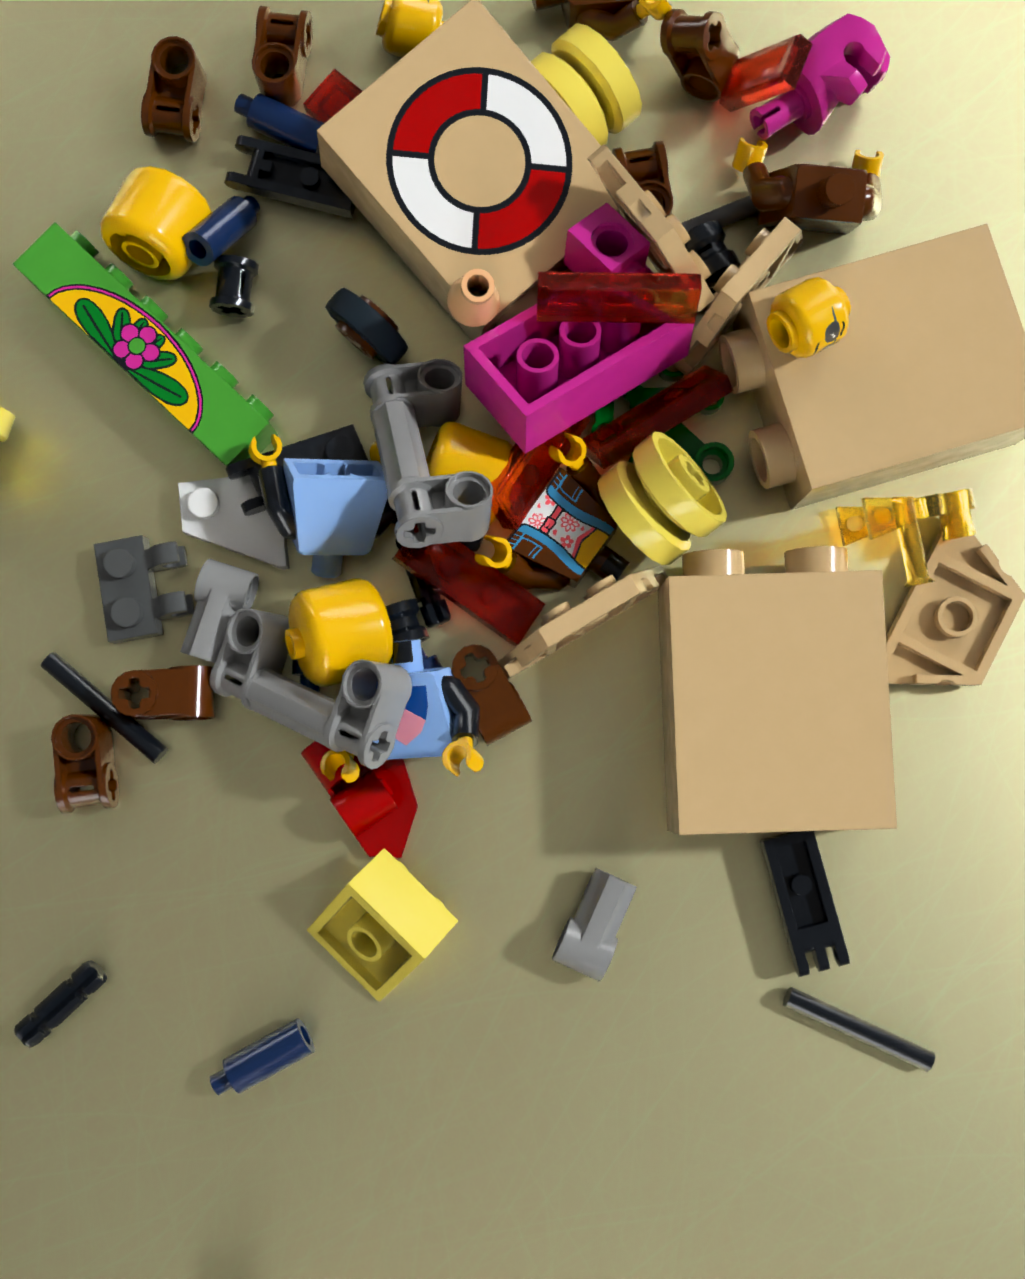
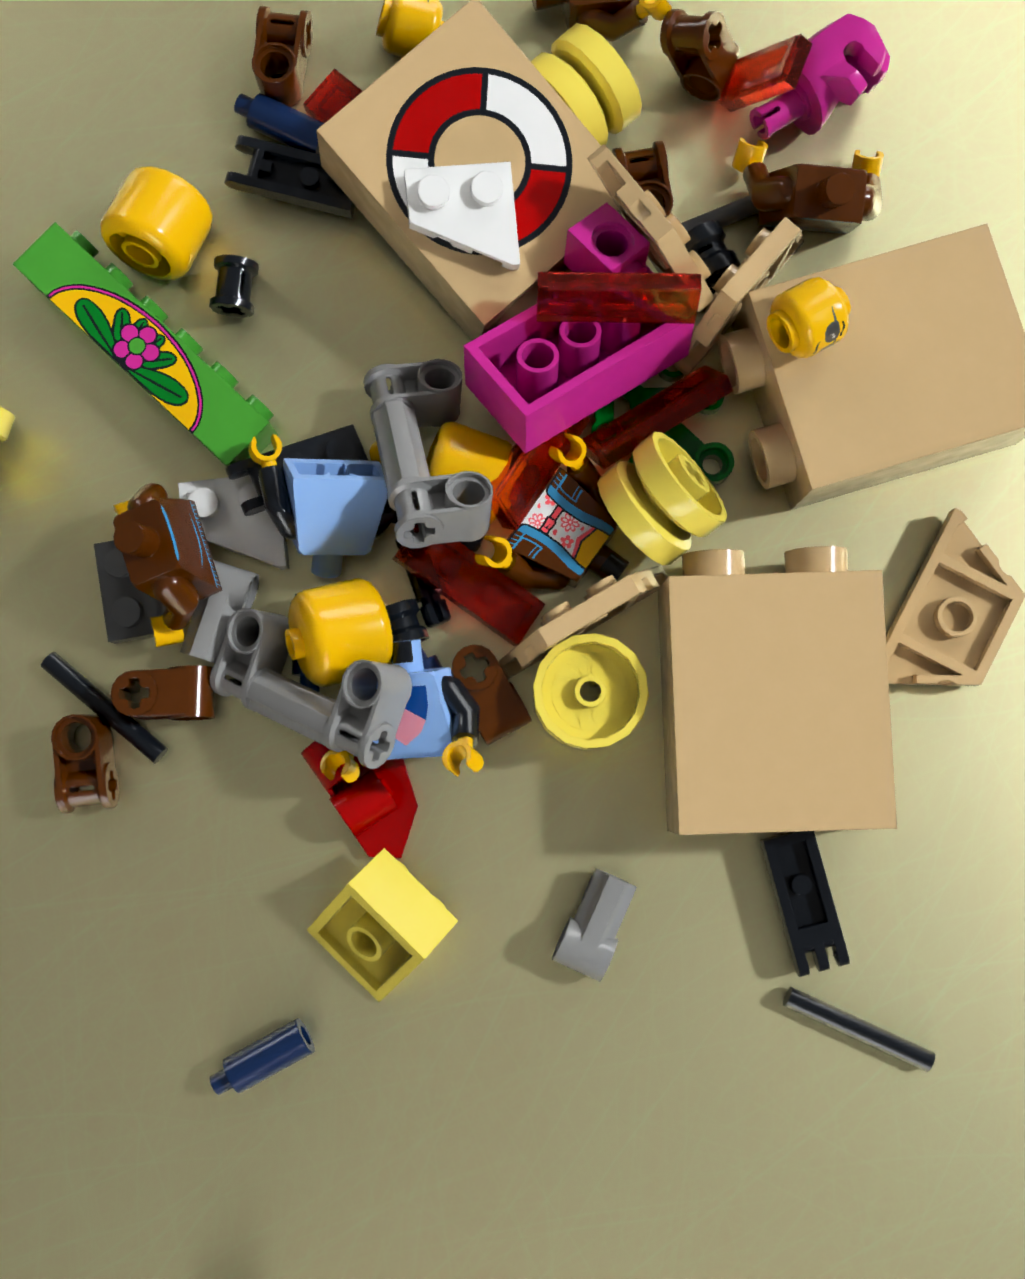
(60, 1003): black axle -> none
(166, 556): none -> reddish brown torso
(174, 100): reddish brown piece -> none
(221, 229): dark blue cylinder -> none
(366, 326): black wheel -> none
(467, 207): none -> white wing
(470, 309): light nougat cone -> none
(603, 664): none -> light yellow wheel
(903, 514): clear yellow piece -> none

